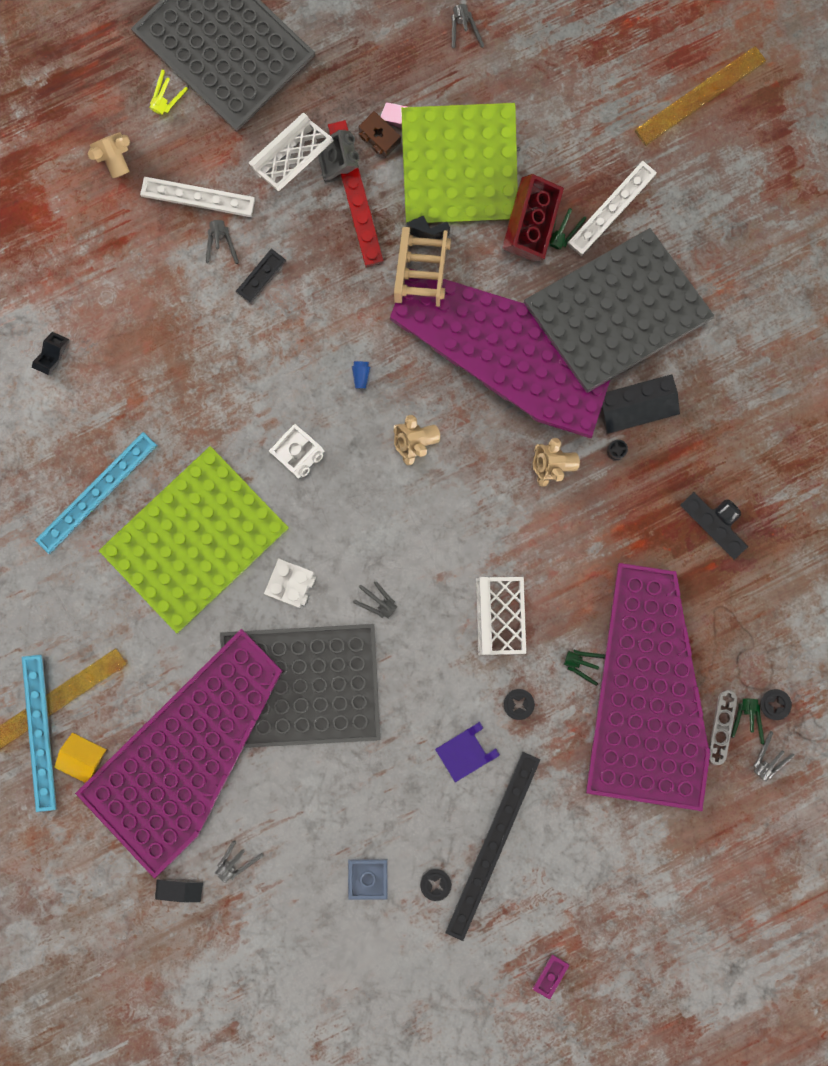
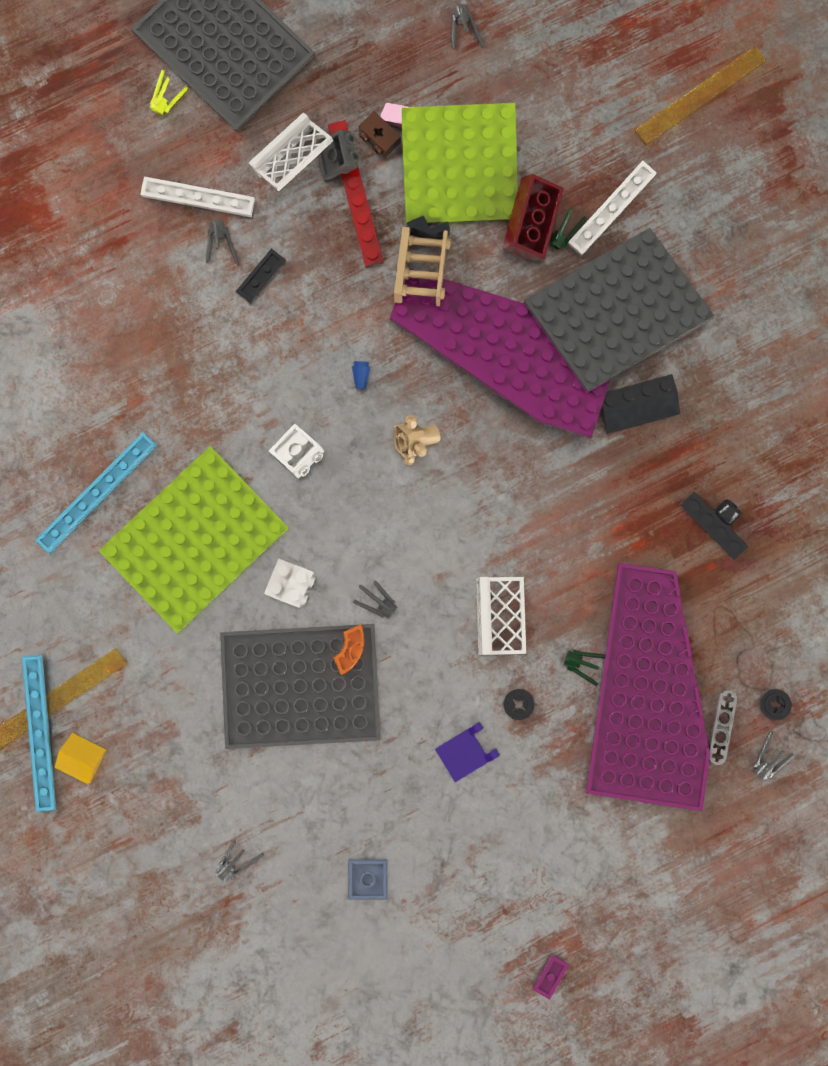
(52, 351): black slope -> none
(110, 150): tan piece -> none
(176, 764): magenta wing -> none
(178, 890): black slope -> none
(352, 649): none -> orange tile
(437, 894): black gear -> none
(492, 846): black plate -> none
(551, 462): tan piece -> none
(619, 448): black wheel -> none
(751, 708): dark green plant -> none

